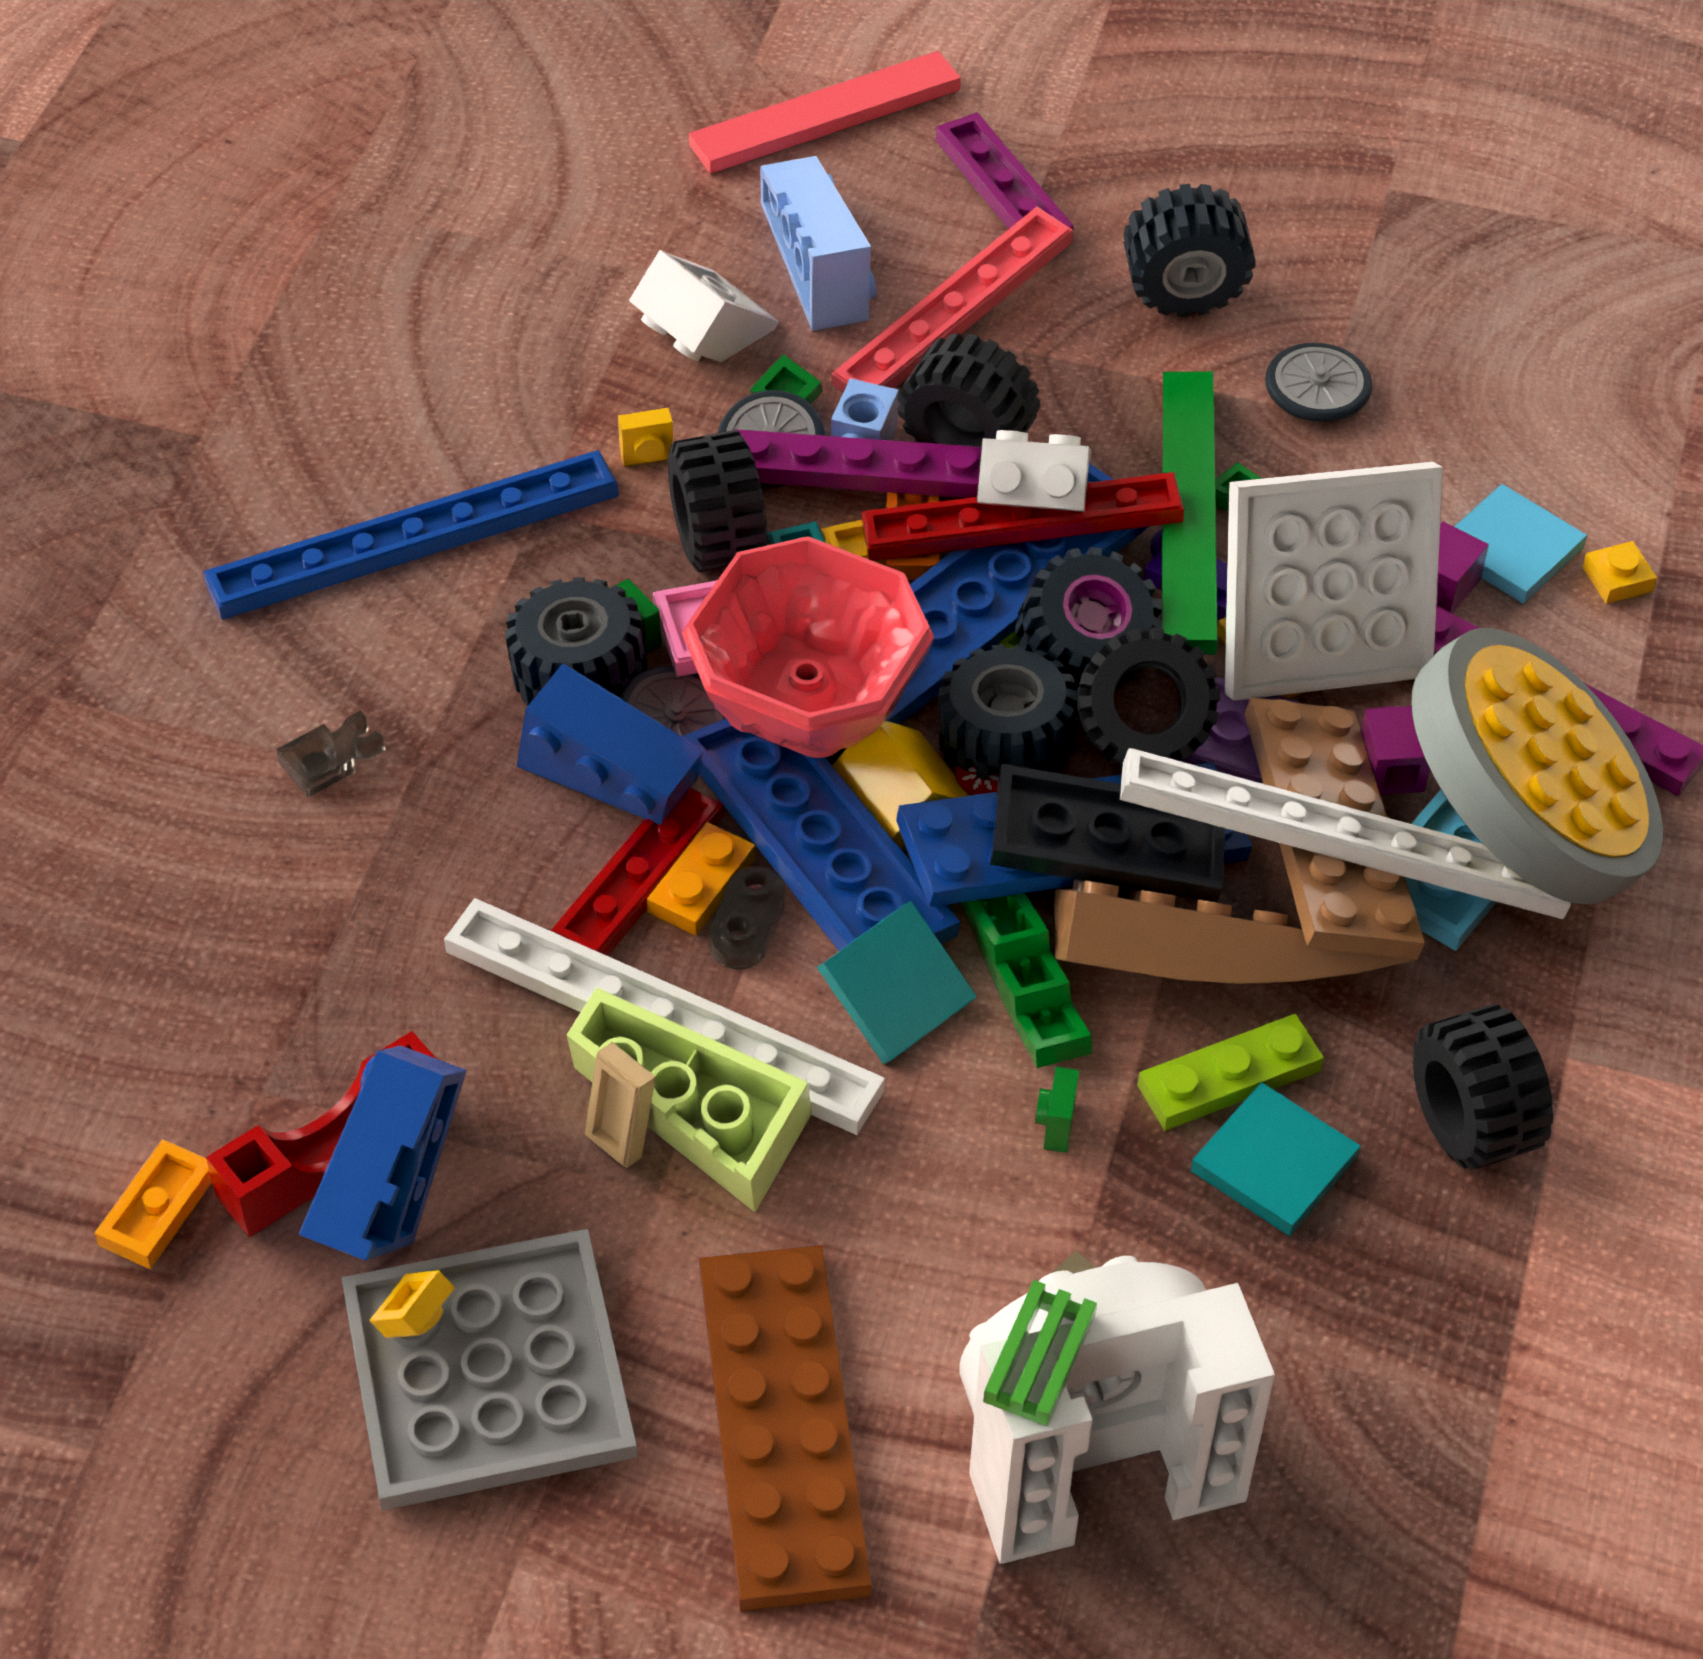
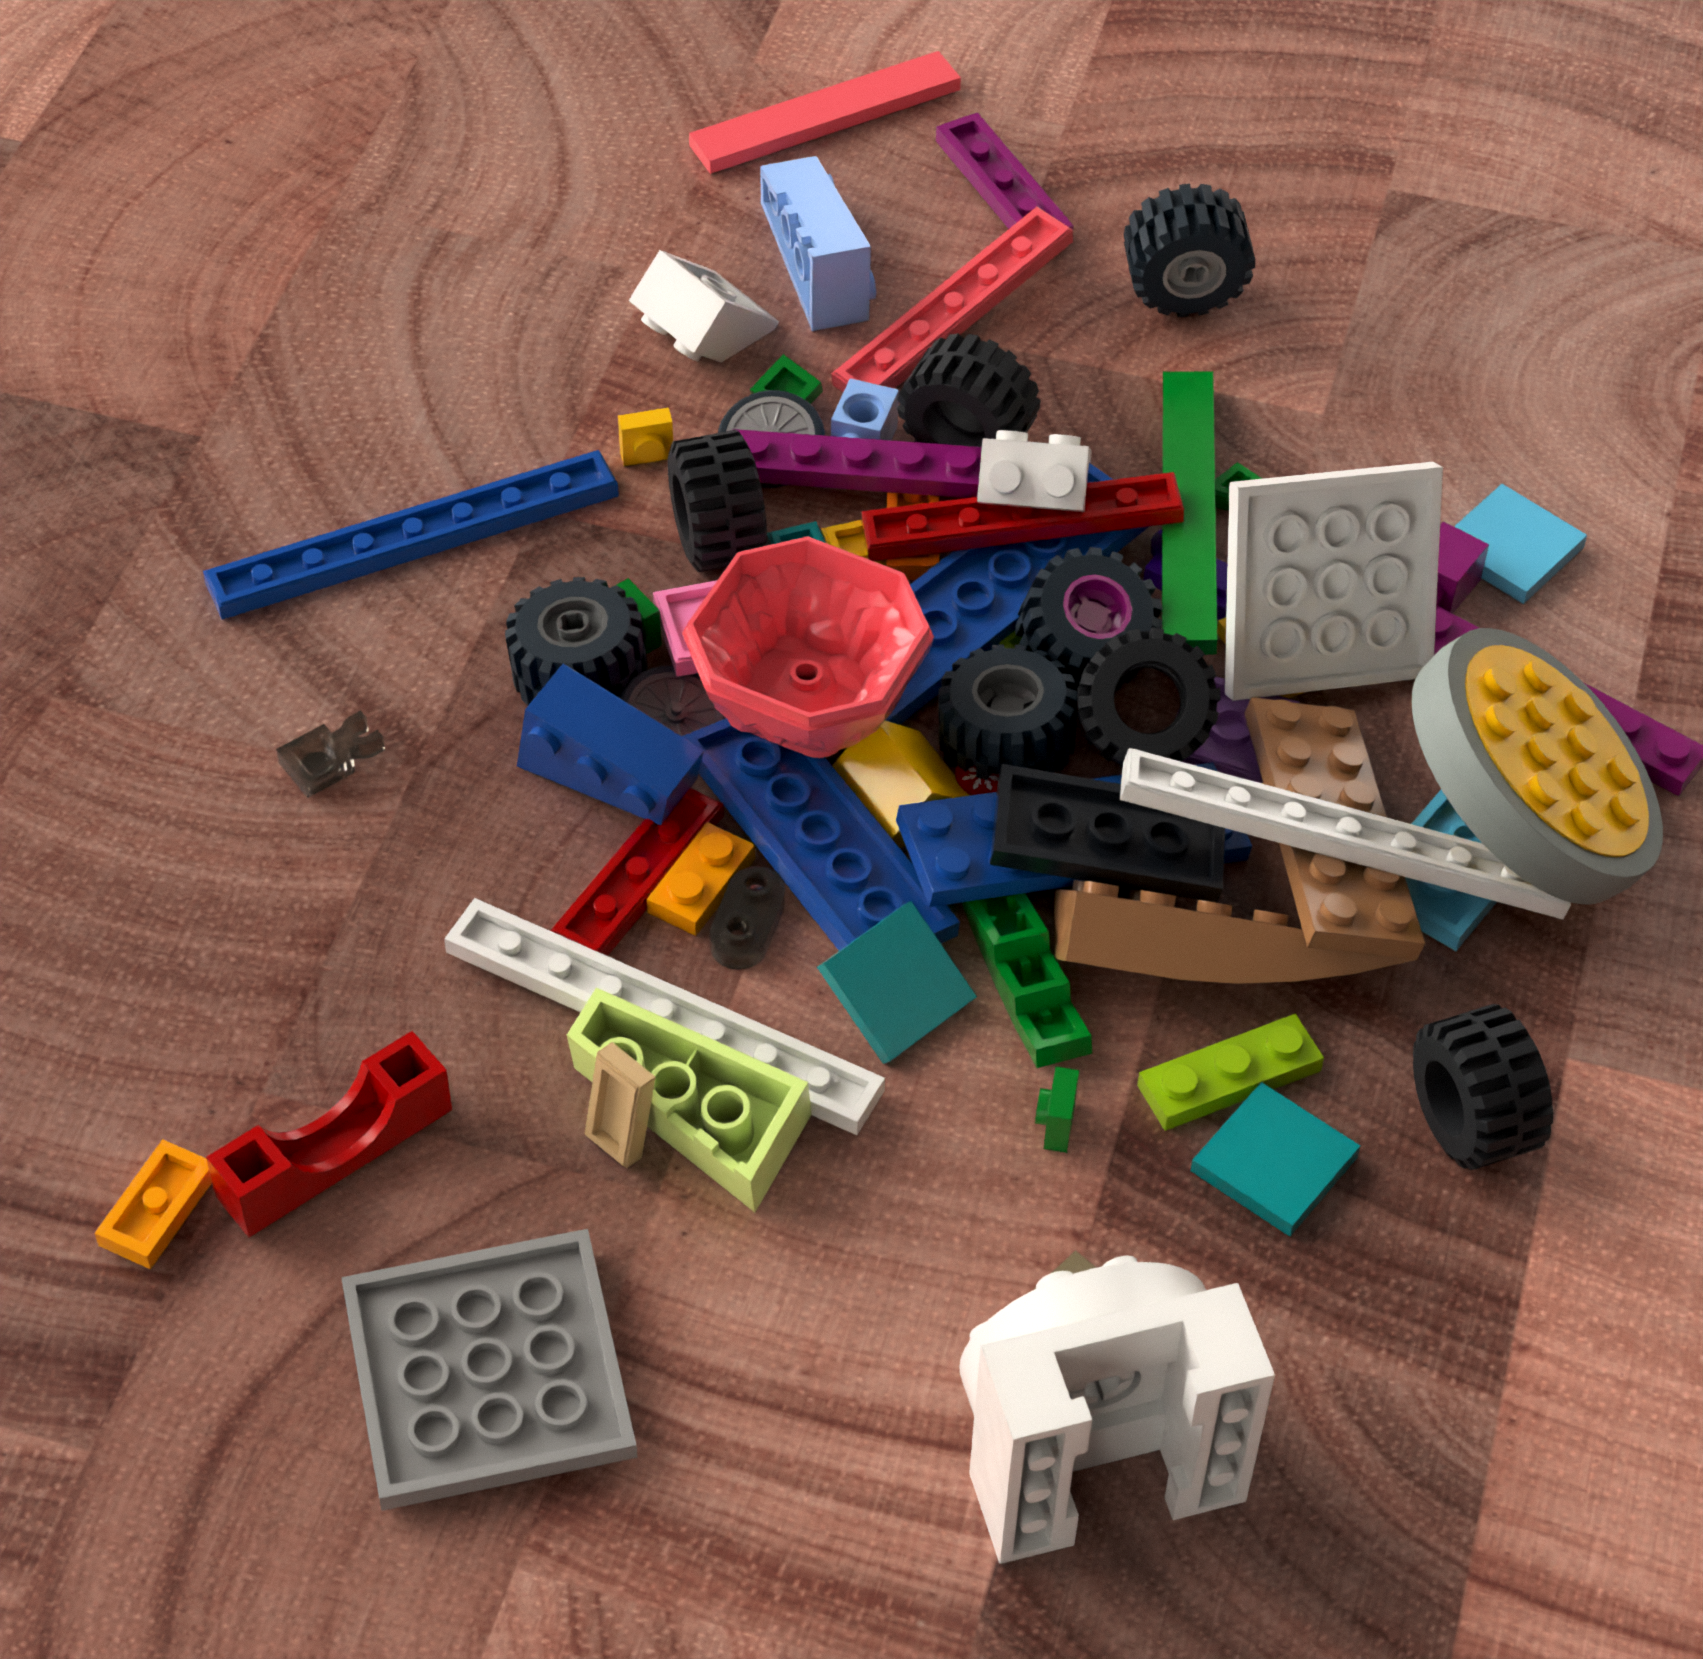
(386, 1155): blue wedge -> none
(413, 1305): yellow plate -> none
(783, 1429): dark orange plate -> none
(1057, 1308): bright green tile -> none
(1318, 382): light grey wheel -> none
(1394, 750): magenta brick -> none
(1619, 572): yellow plate -> none

